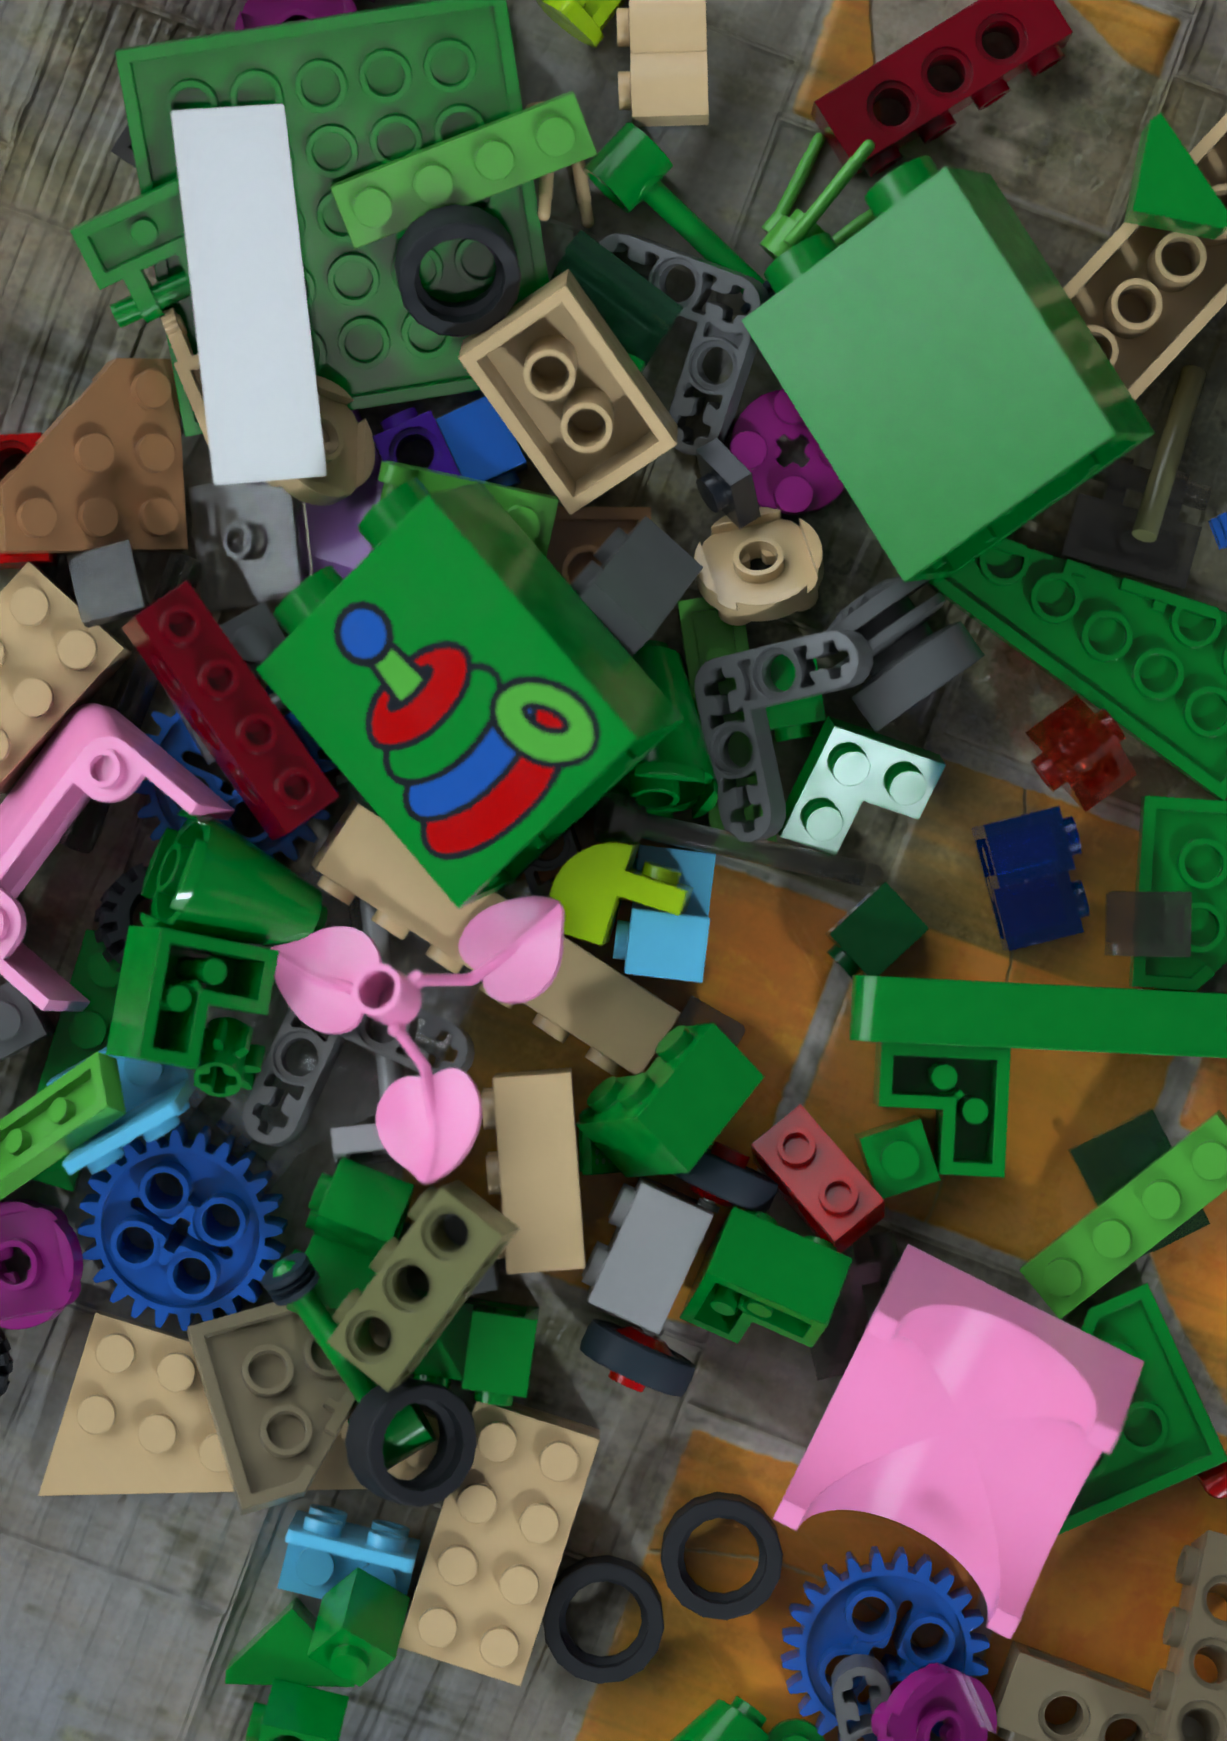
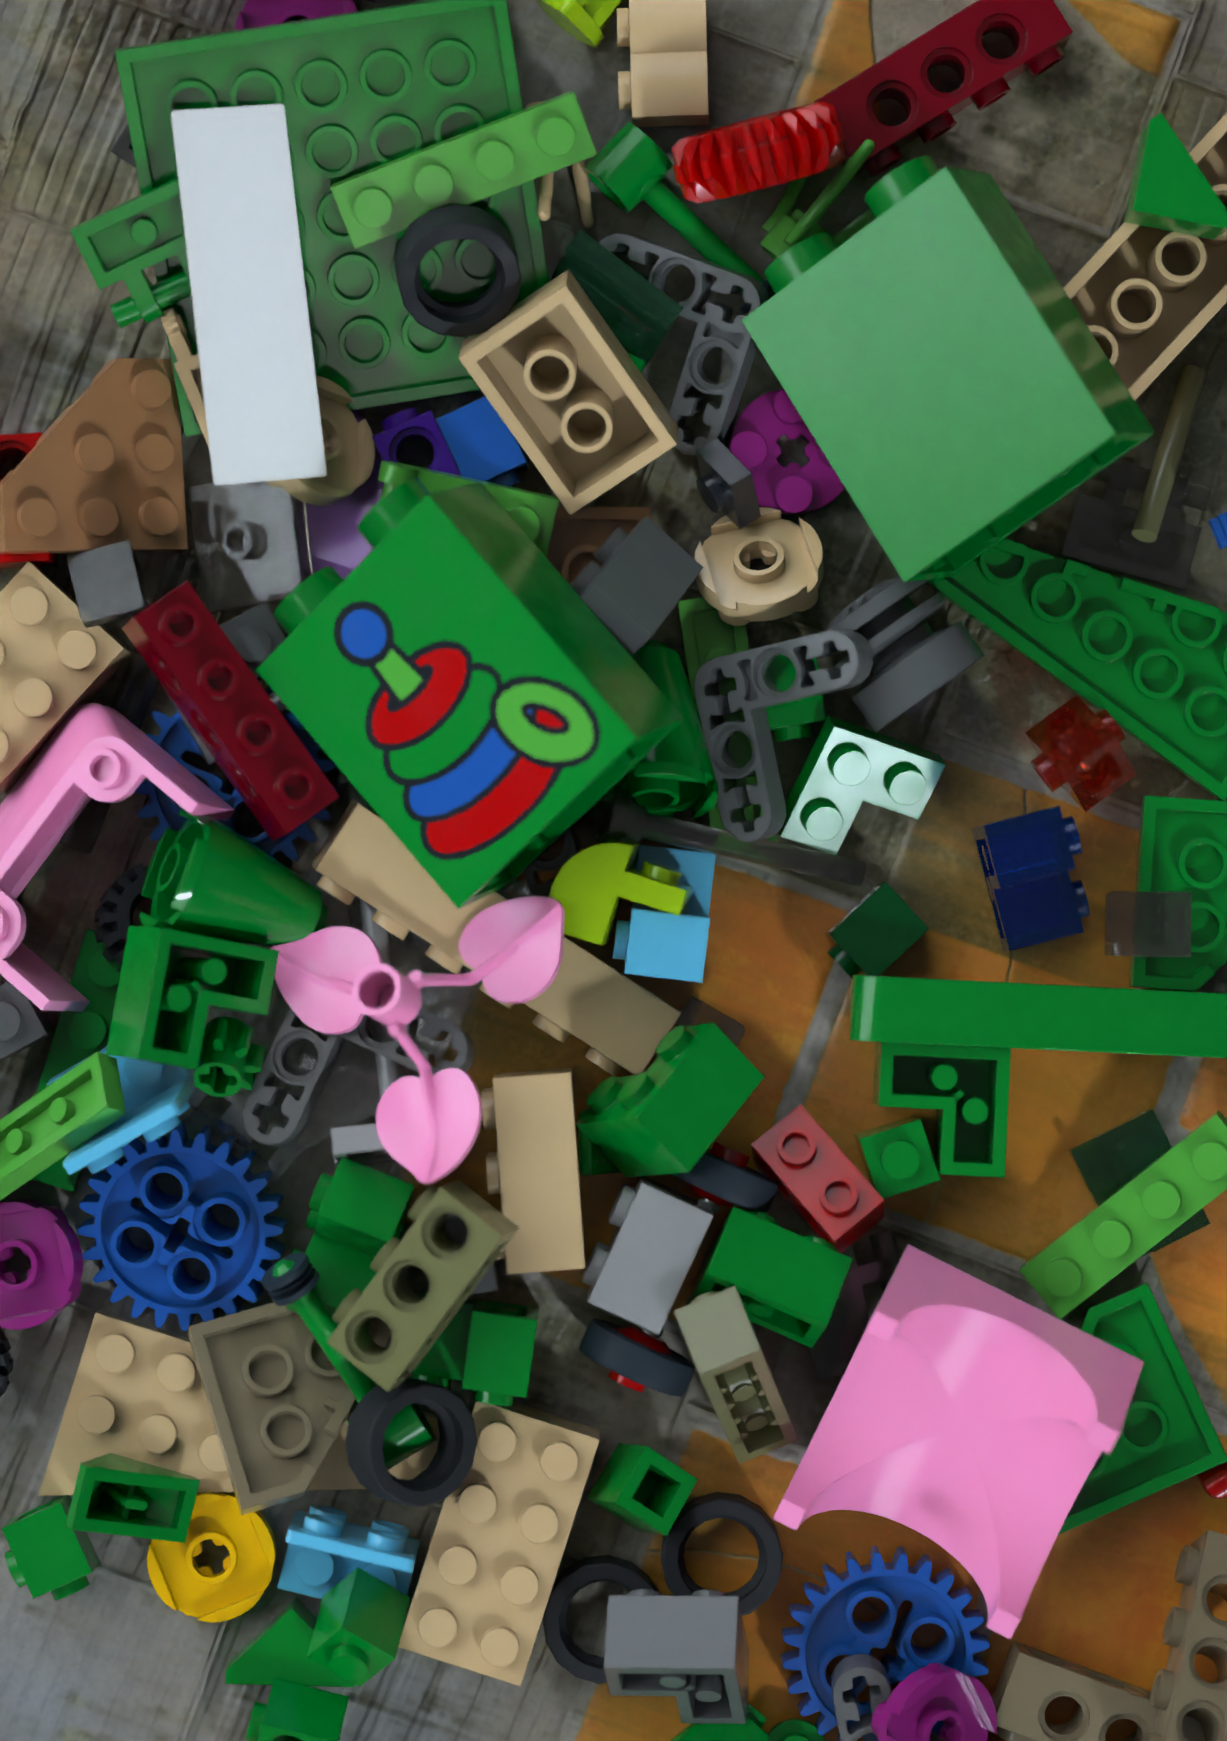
(47, 1552): none -> green brick
(132, 1499): none -> green slope
(246, 1570): none -> yellow plate
(642, 1488): none -> green brick
(680, 1649): none -> dark grey brick
(735, 1374): none -> olive brick
(759, 152): none -> red gear

